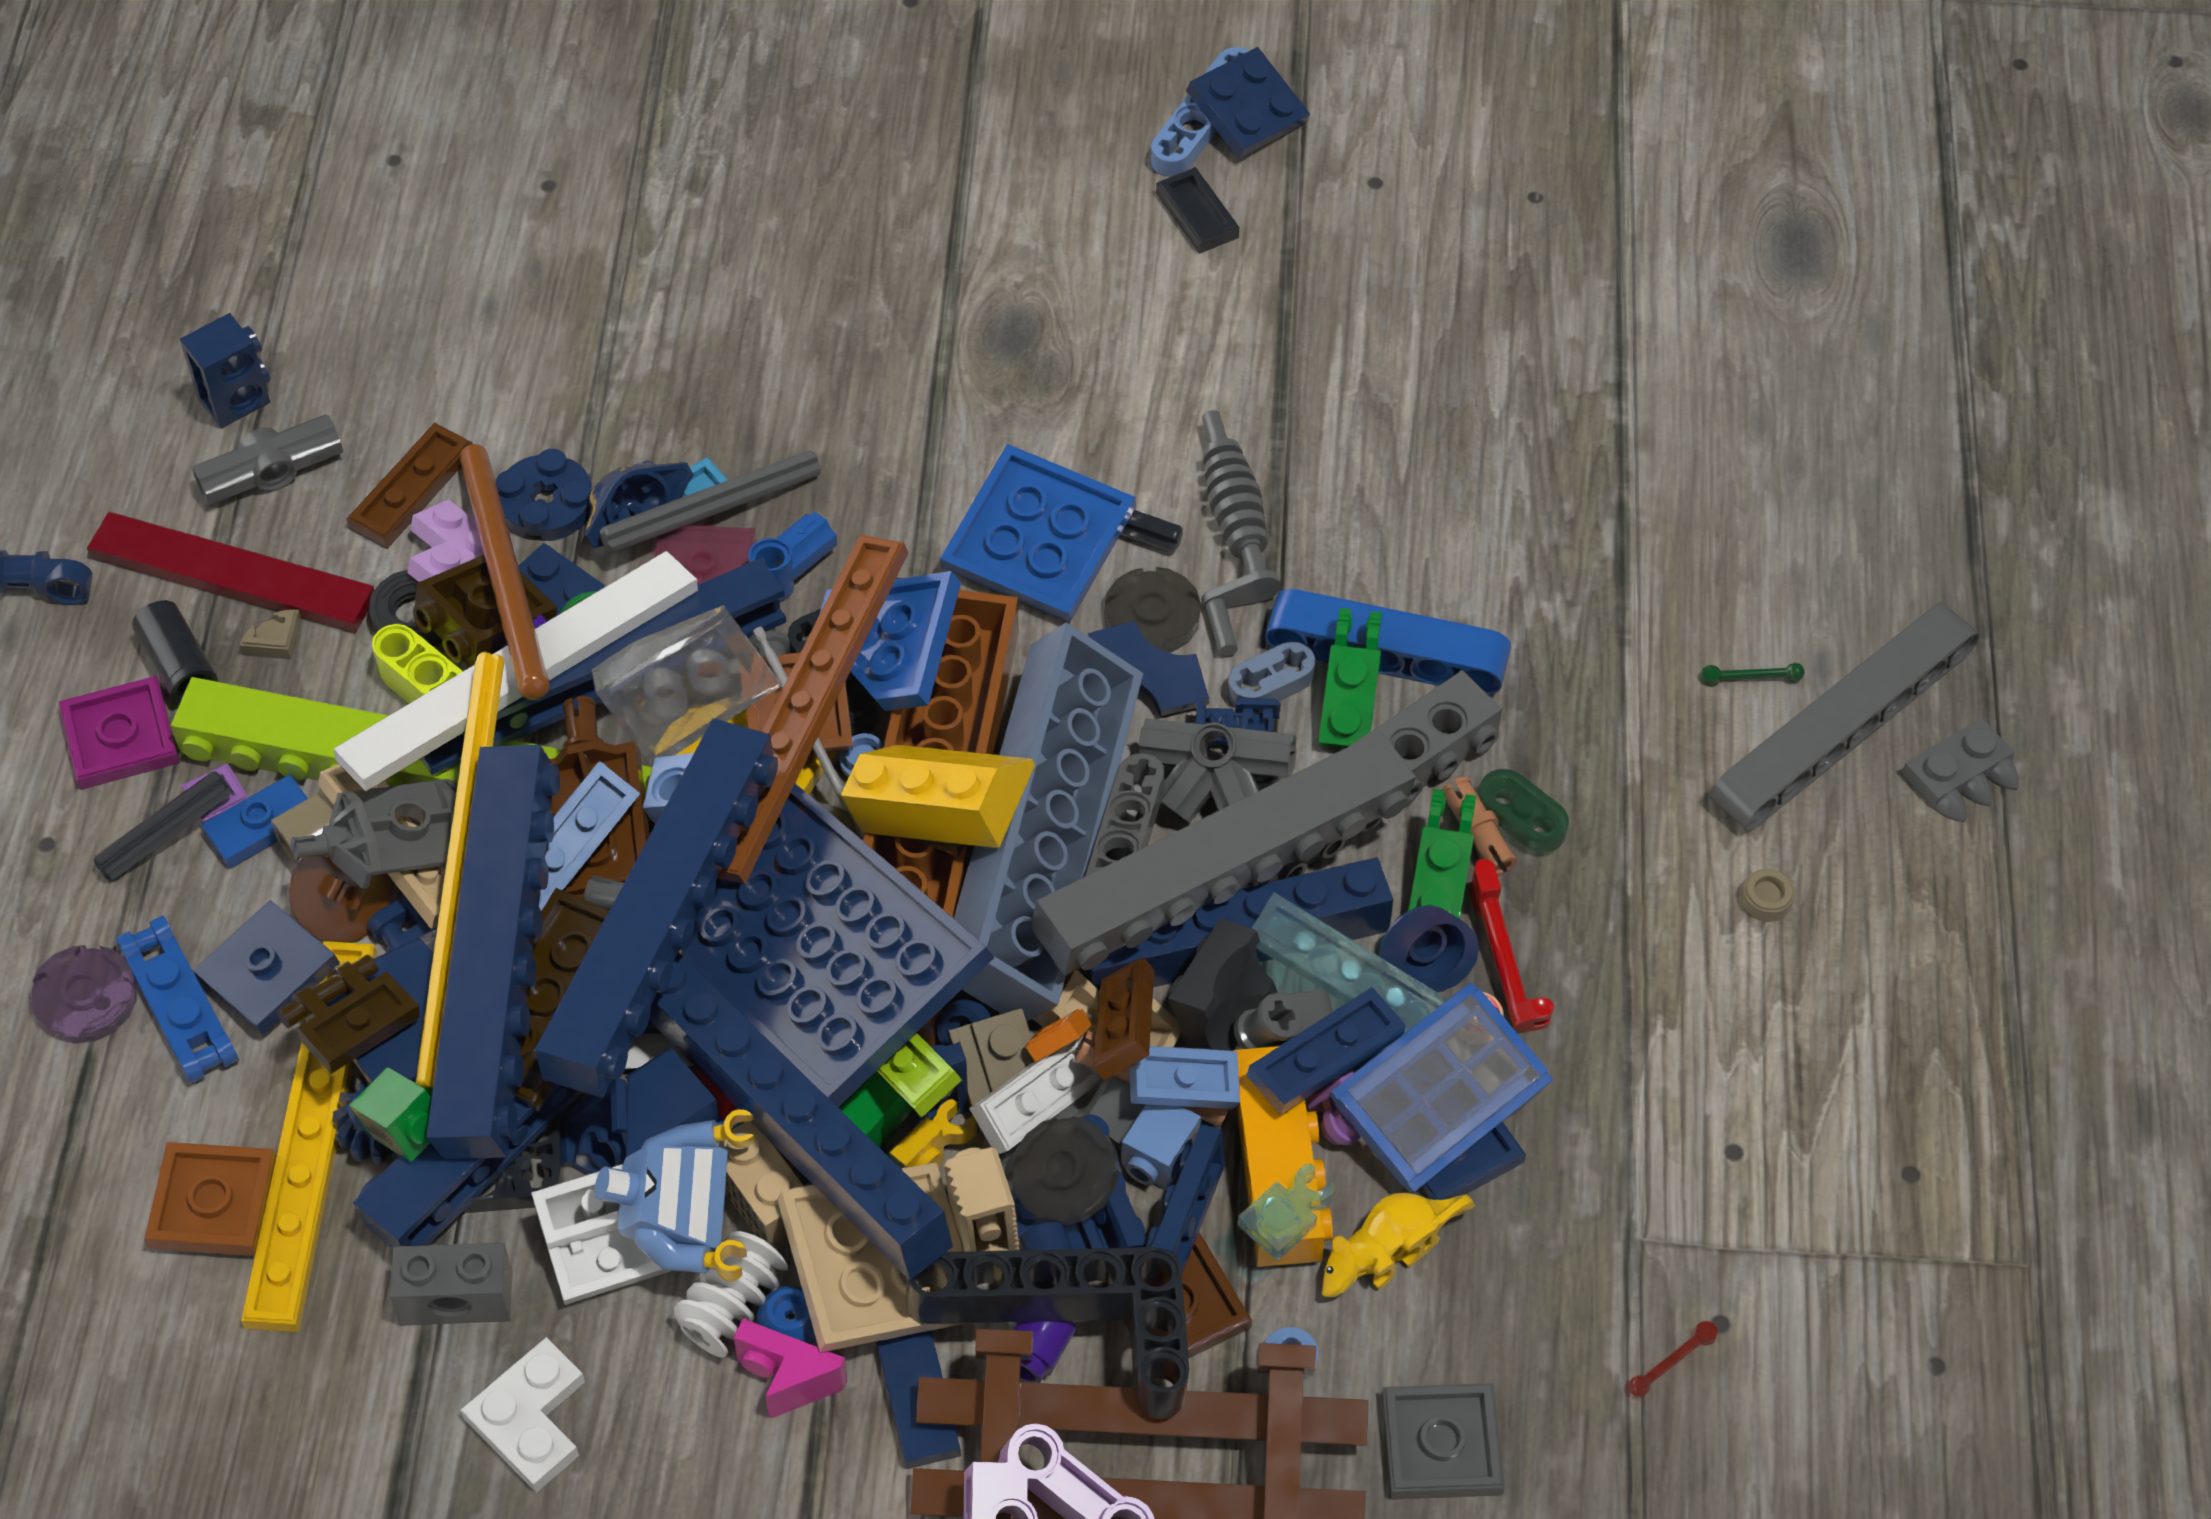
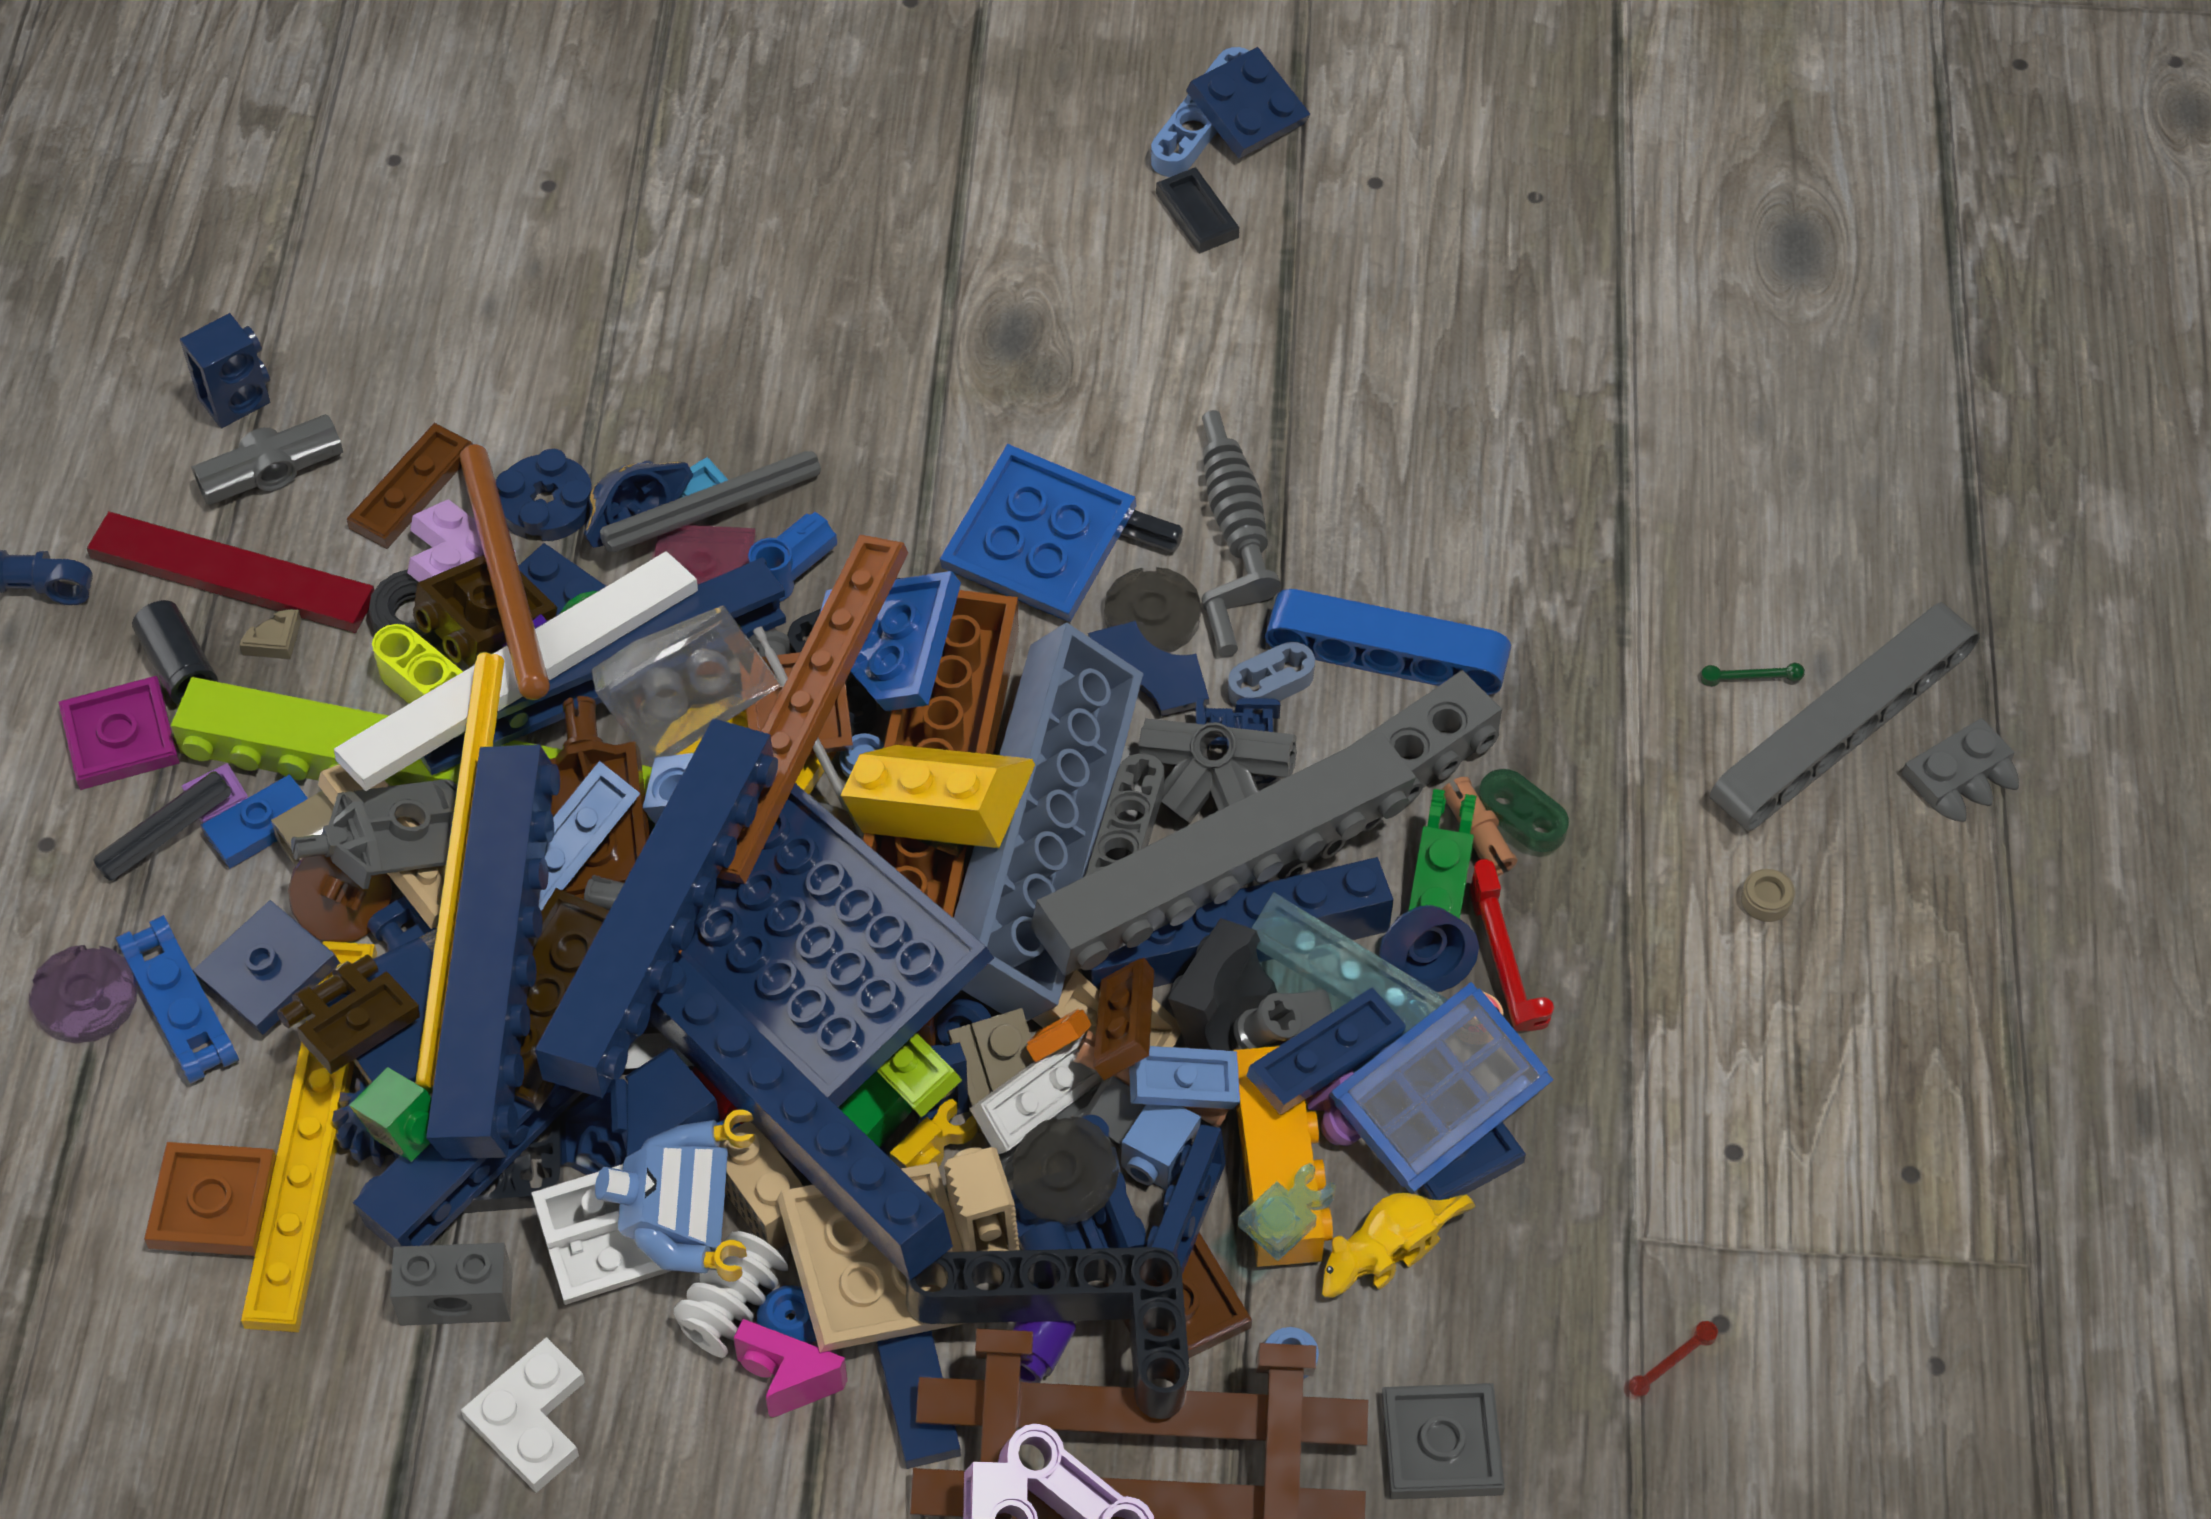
(1350, 684): green hinge -> none

